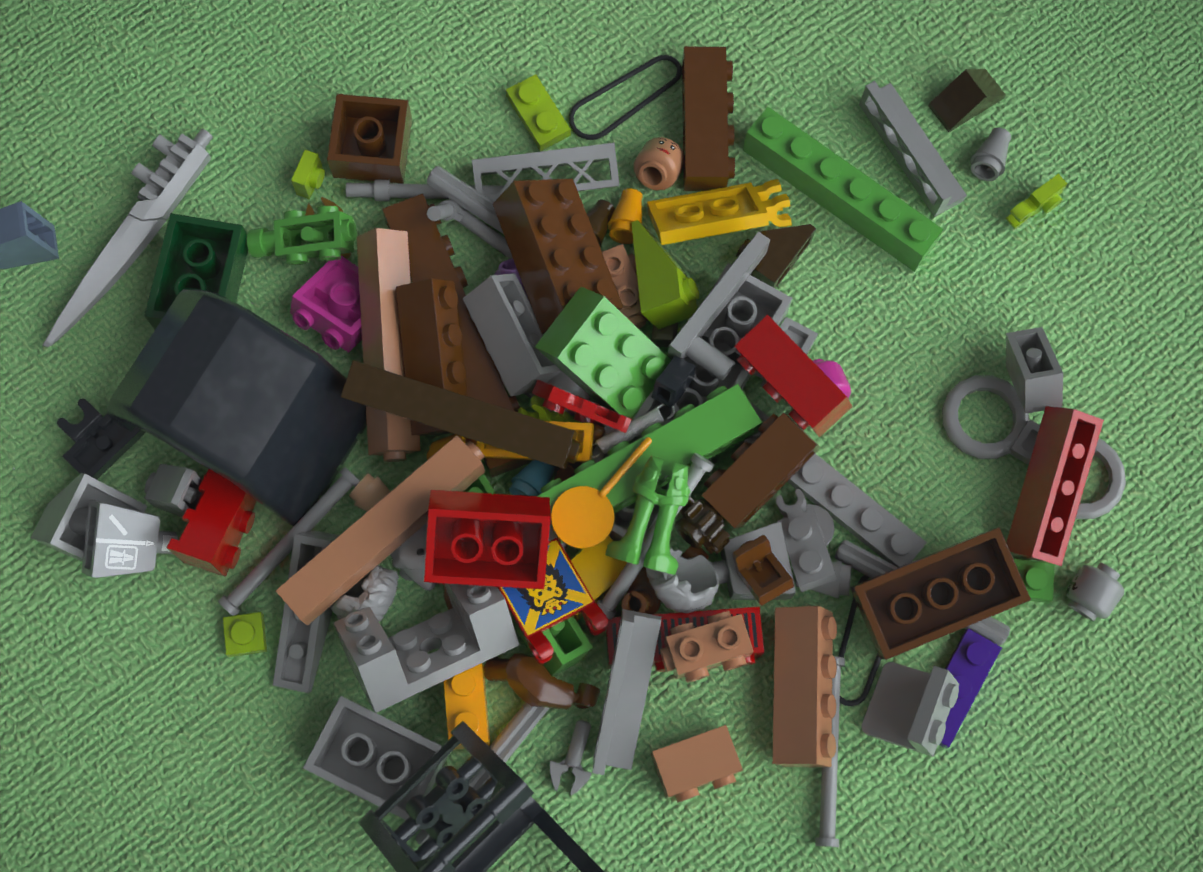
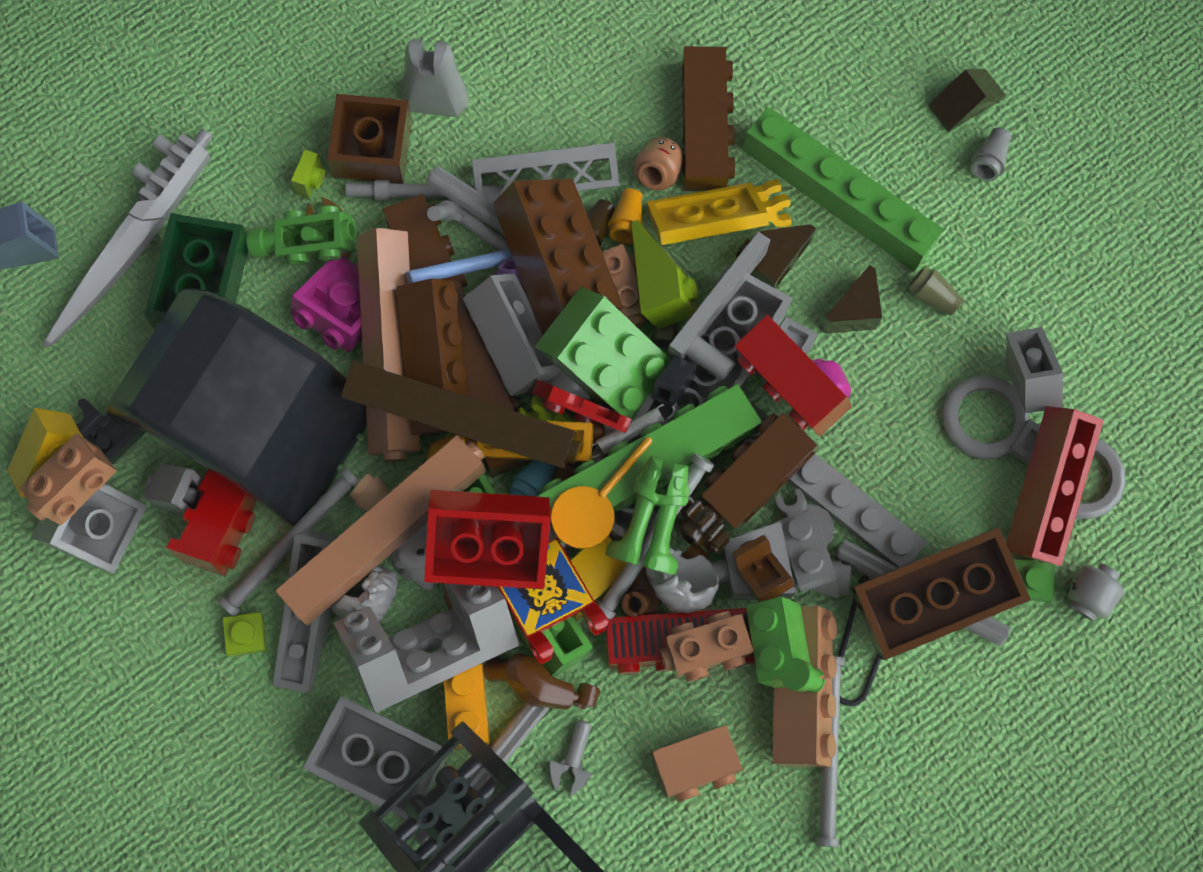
(40, 441): none -> yellow brick
(67, 480): none -> nougat brick
(122, 540): light grey torso -> none
(432, 80): none -> light grey piece
(459, 266): none -> light blue bar
(538, 112): lime plate -> none
(617, 82): black piece -> none
(626, 691): light grey fence -> none
(782, 646): none -> bright green hinge
(858, 307): none -> dark brown slope
(911, 148): light grey fence -> none
(911, 707): light grey bracket -> none
(935, 291): none -> olive cone
(969, 667): dark purple plate -> none
(1043, 198): lime plate -> none

